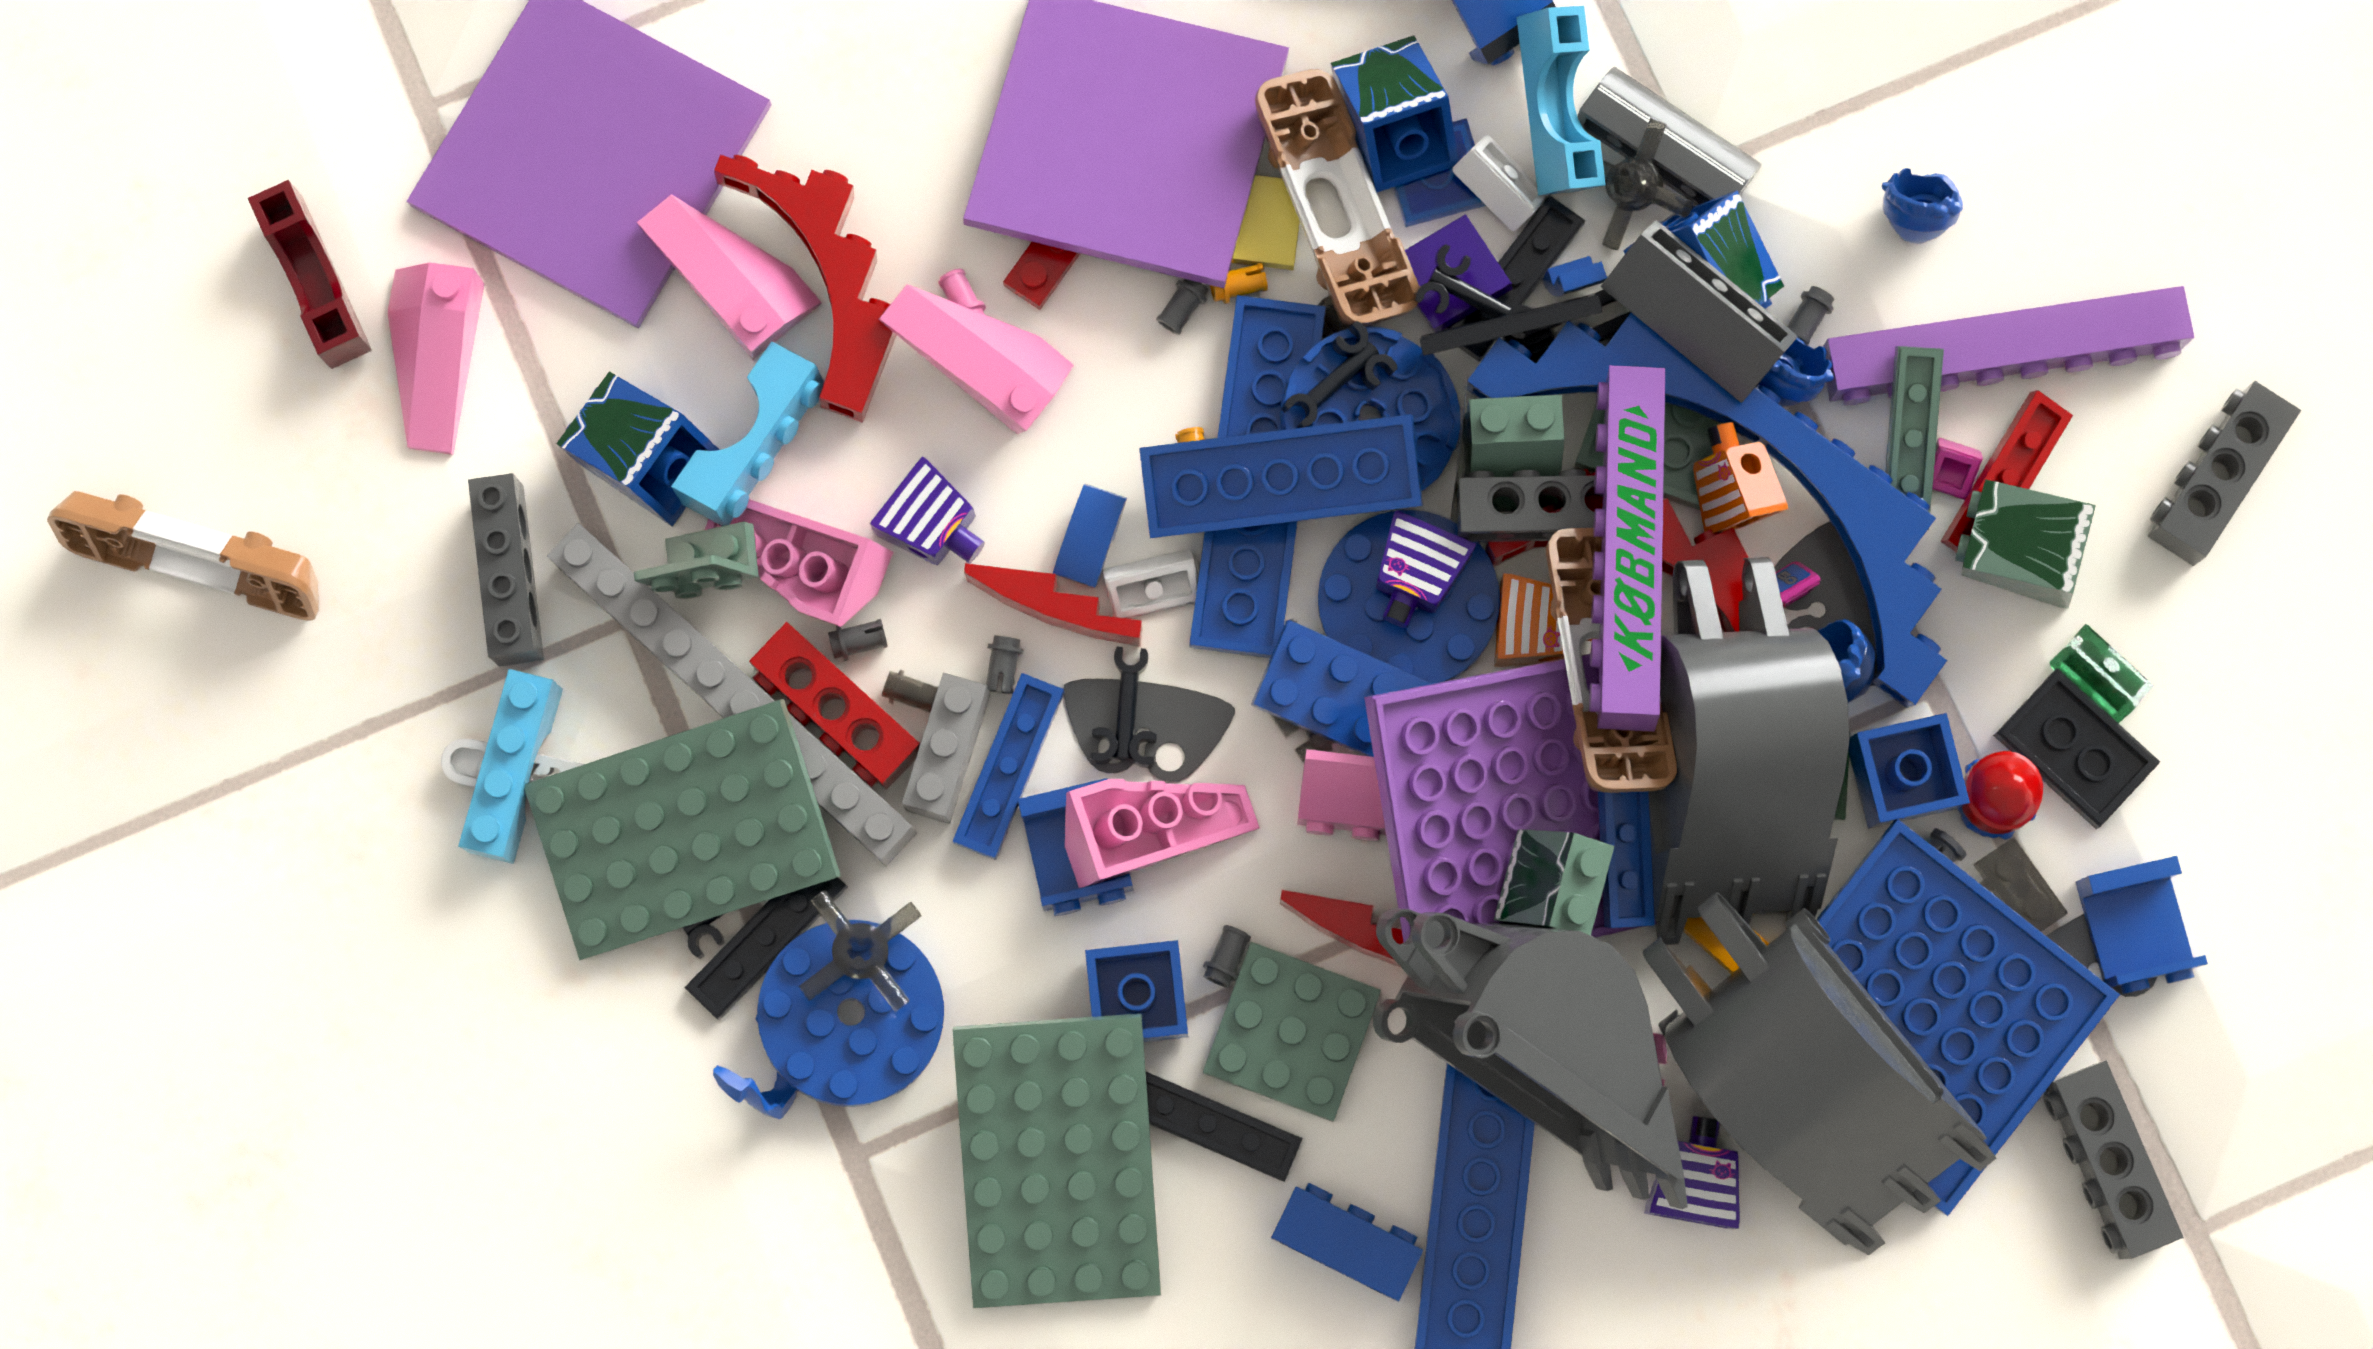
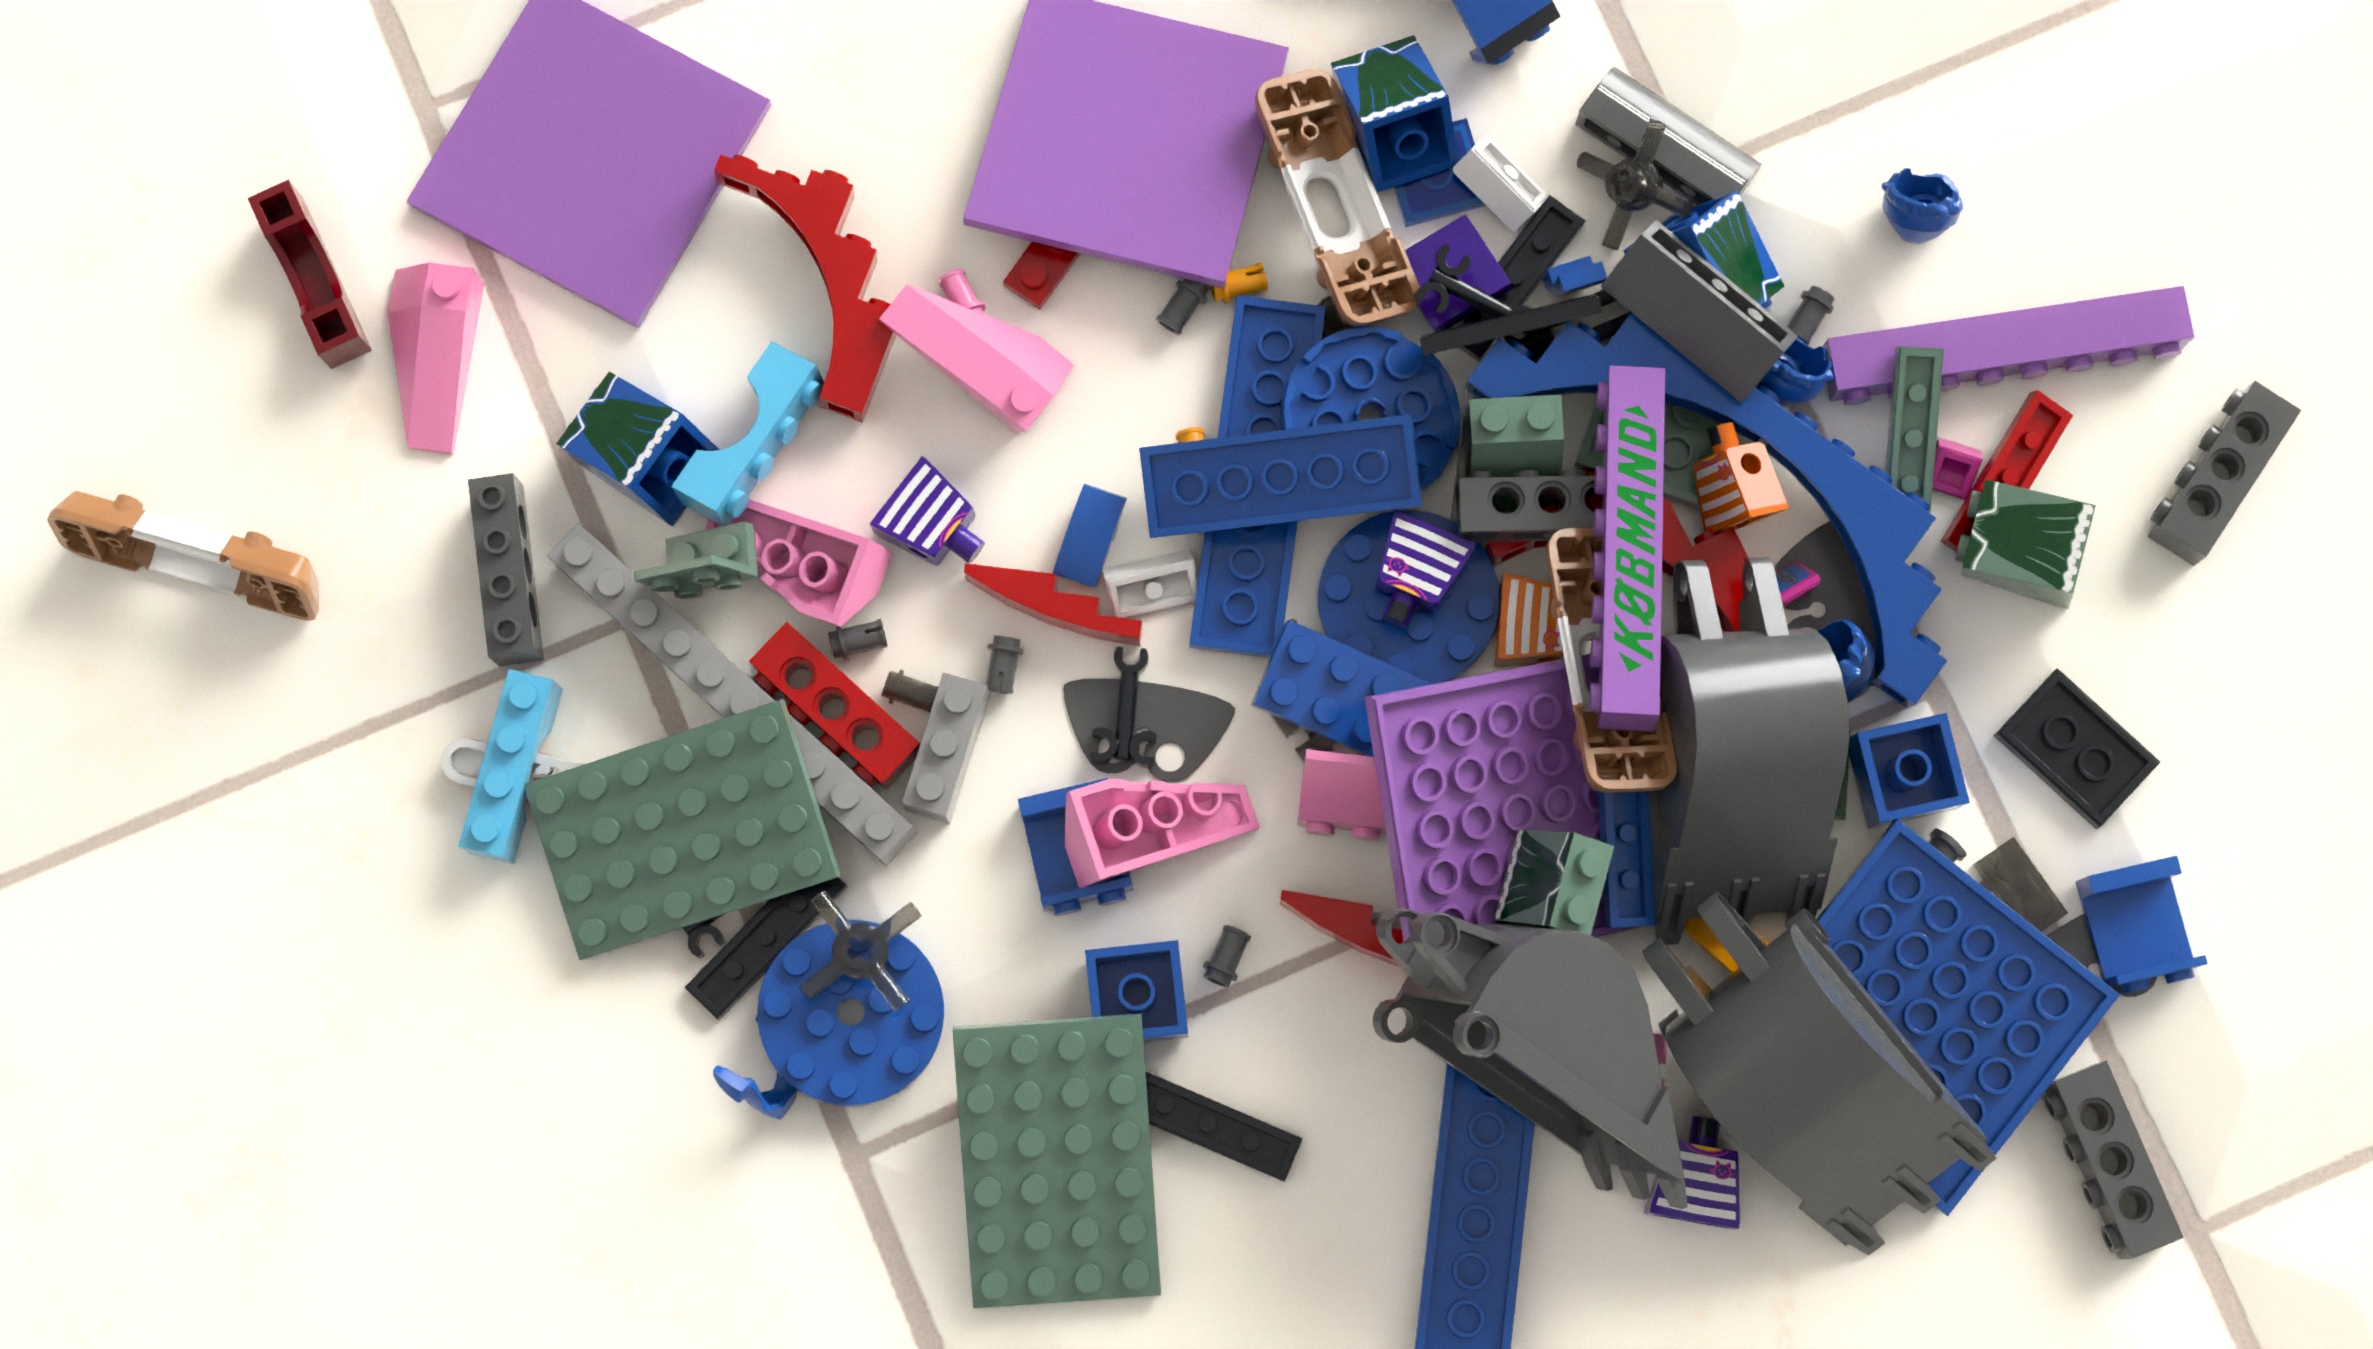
(737, 281): bright pink wedge -> none
(1008, 766): blue plate -> none
(1268, 226): light yellow tile -> none
(1291, 1031): sand green plate -> none
(1348, 1241): blue brick -> none
(1361, 357): black bar -> none
(1551, 51): medium azure arch -> none
(2002, 794): red hair -> none
(2102, 673): clear green slope -> none

